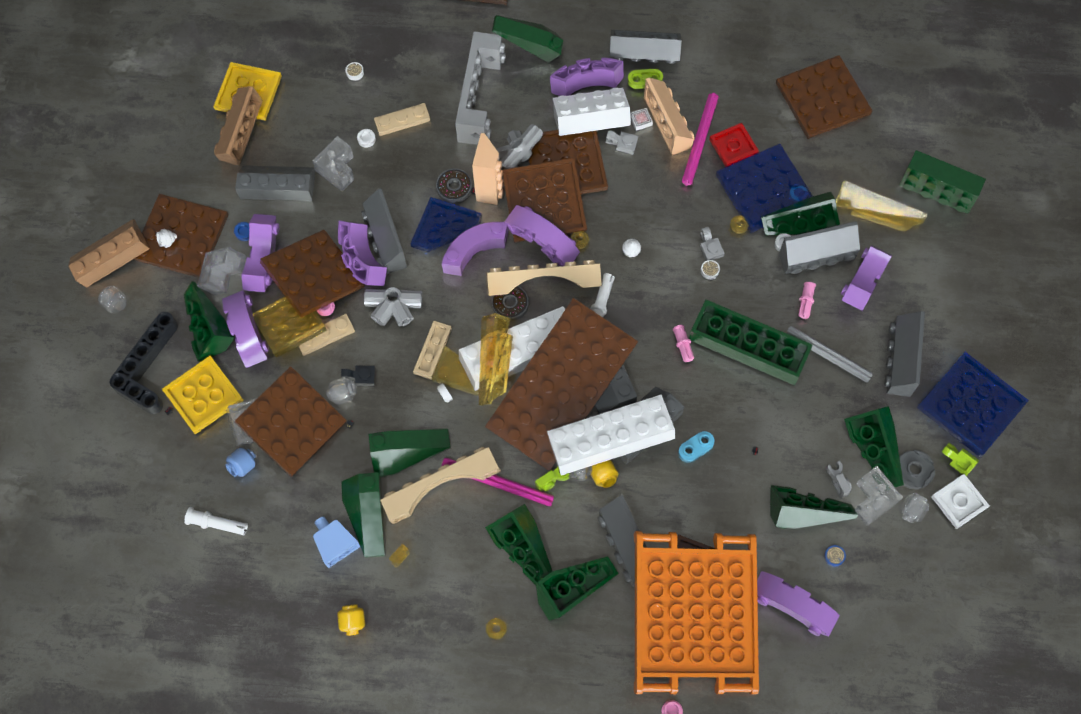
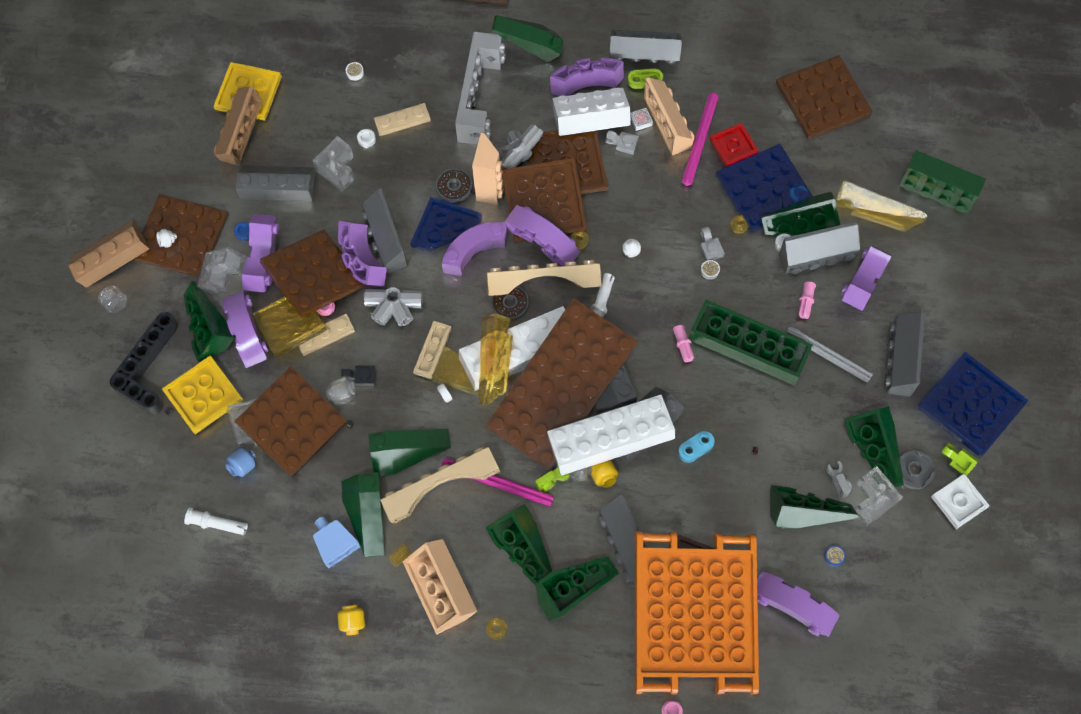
(439, 585): none -> light nougat slope
(914, 508): clear head -> none

